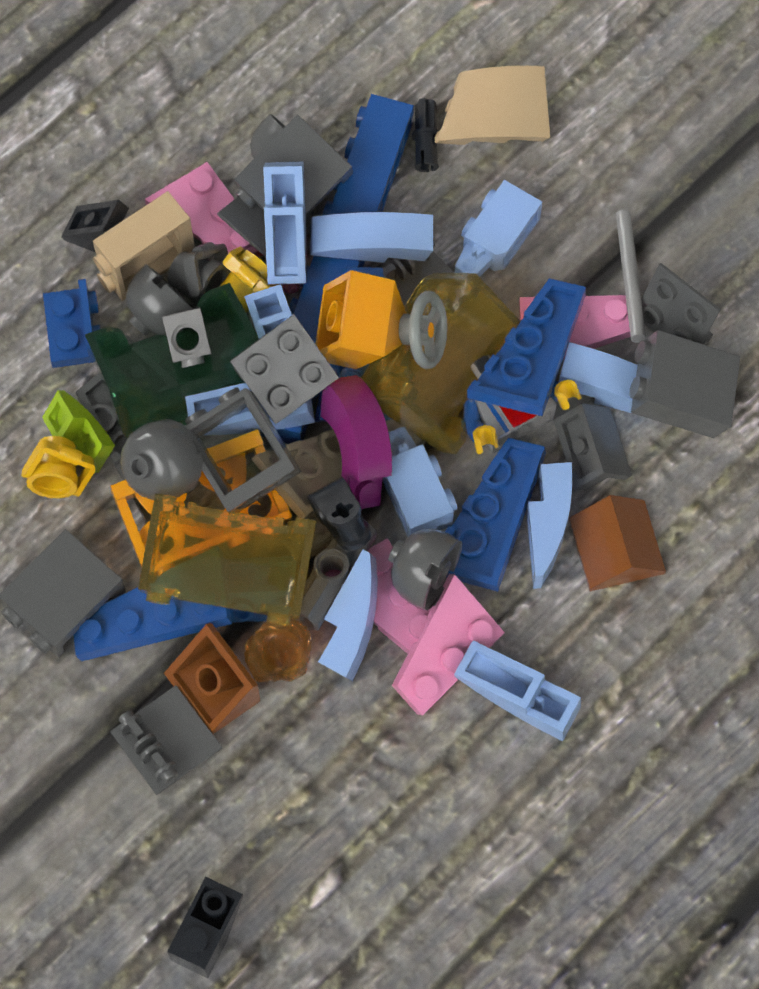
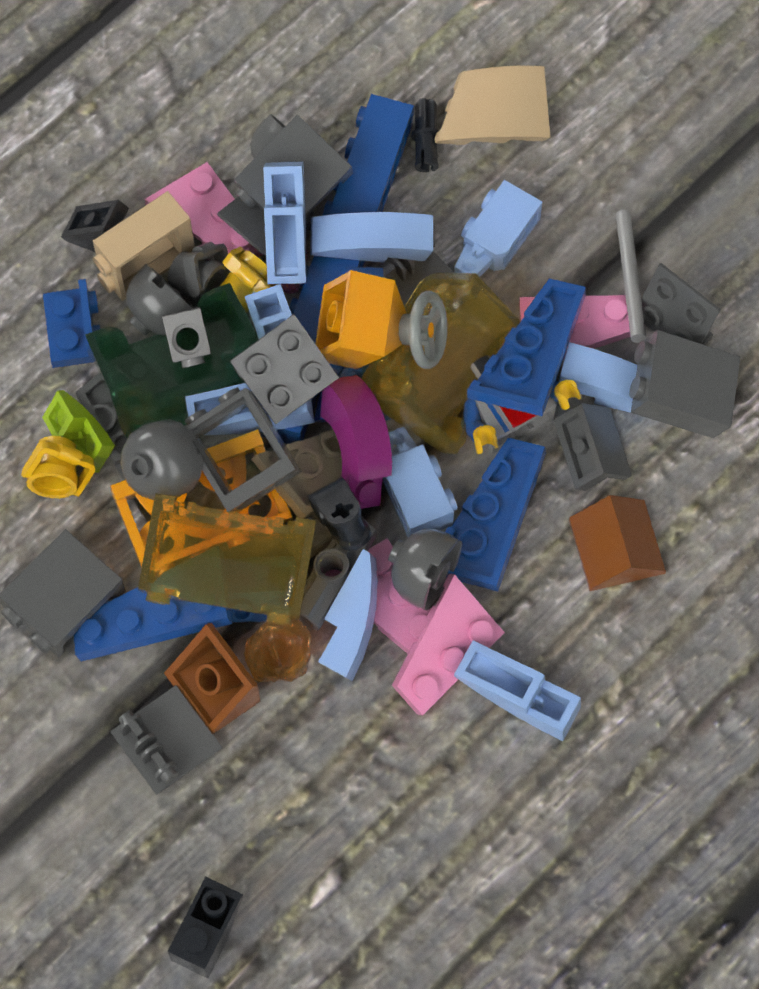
(548, 518): light blue slope -> none

